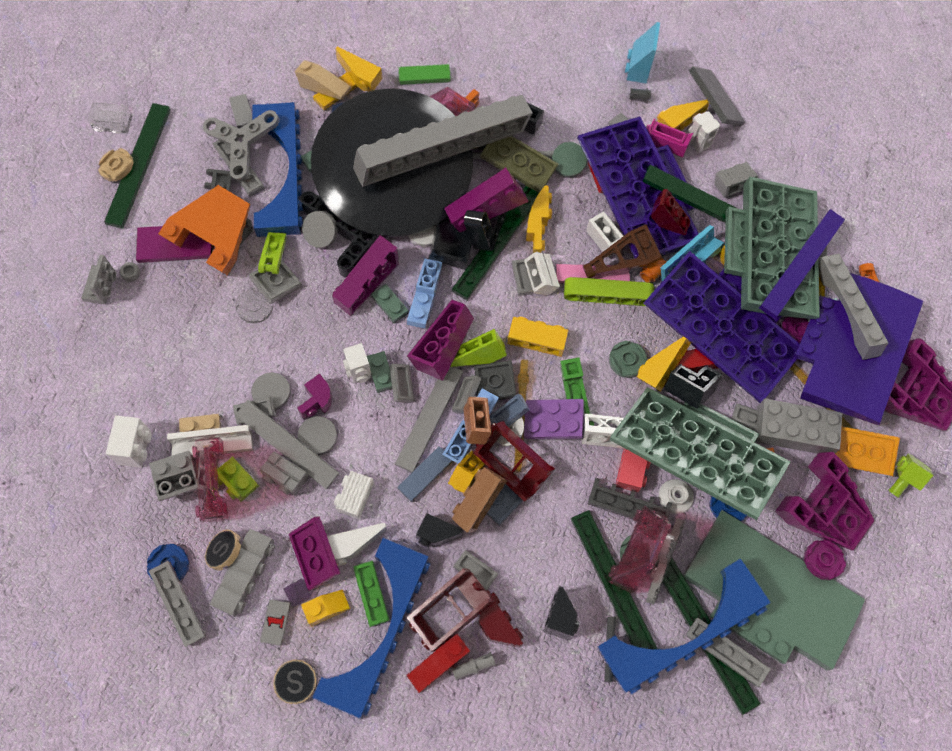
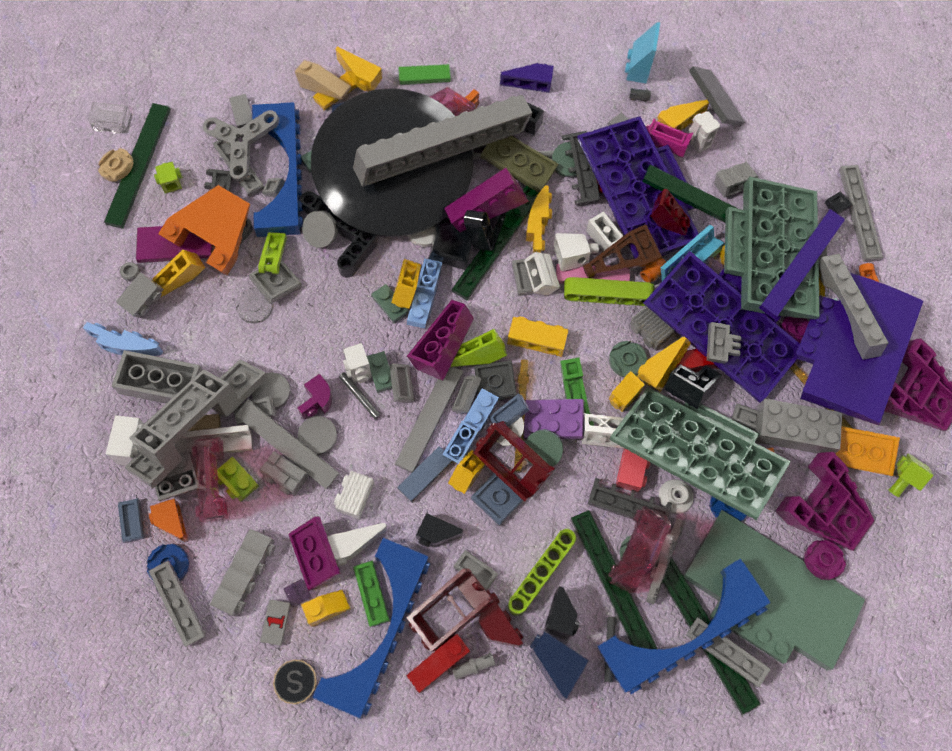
(99, 282): light grey bracket -> none
(117, 343): none -> light blue slope
(131, 520): none -> sand blue tile
(140, 295): none -> light grey brick
(152, 376): none -> light grey brick
(168, 177): none -> lime brick
(168, 518): none -> orange slope
(179, 271): none -> yellow slope
(205, 392): none -> light grey bracket
(222, 550): tile -> none
(273, 187): none -> light grey slope
(359, 395): none -> dark grey bar
(366, 276): magenta wedge -> none
(406, 284): none -> yellow slope
(477, 420): nougat brick -> none
(478, 499): medium nougat slope -> none
(529, 77): none -> dark purple slope
(544, 562): none -> lime beam
(546, 445): none -> sand green tile
(557, 663): none -> dark blue slope
(573, 250): none -> white torso
(585, 176): none -> dark grey hinge
(626, 392): none -> yellow slope
(651, 328): none -> light grey brick
(721, 343): none -> light grey hinge
(838, 203): none -> black tile
(861, 213): none -> light grey tile

